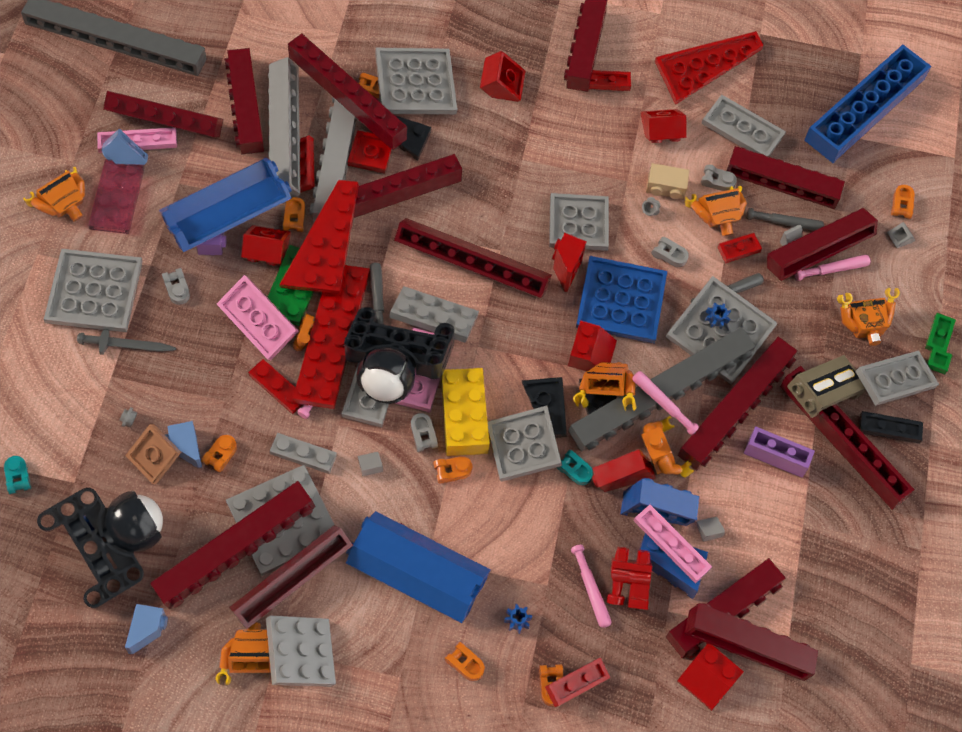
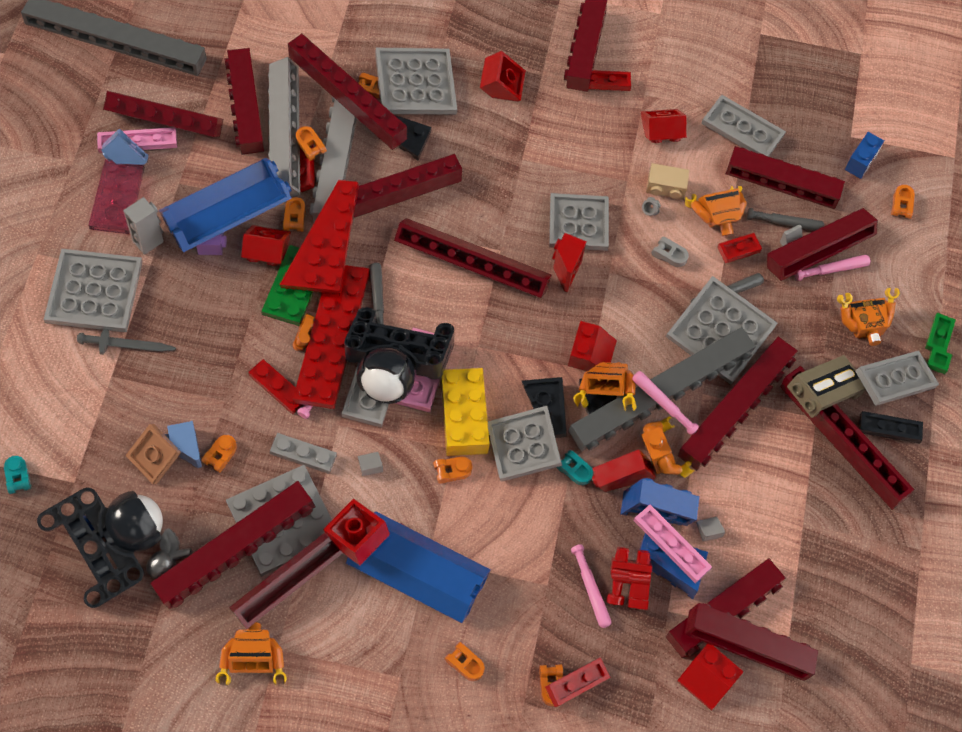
(60, 196): orange torso -> none
(128, 417): light grey plate -> none
(144, 225): none -> light grey brick
(145, 627): medium blue slope -> none
(165, 558): none -> flat silver piece
(177, 292): light grey plate -> none
(257, 317): bright pink plate -> none
(300, 651): light grey plate -> none
(306, 137): none -> orange plate
(357, 531): none -> red slope
(369, 153): red plate -> none
(422, 425): light grey plate -> none
(430, 311): light grey plate -> none
(521, 612): blue gear -> none
(623, 298): blue plate -> none
(698, 66): red wing -> none
(719, 310): blue gear -> none
(724, 178): light grey plate -> none
(779, 452): medium lavender brick -> none
(864, 155): none -> blue brick
(867, 103): blue brick -> none
(901, 235): light grey slope -> none

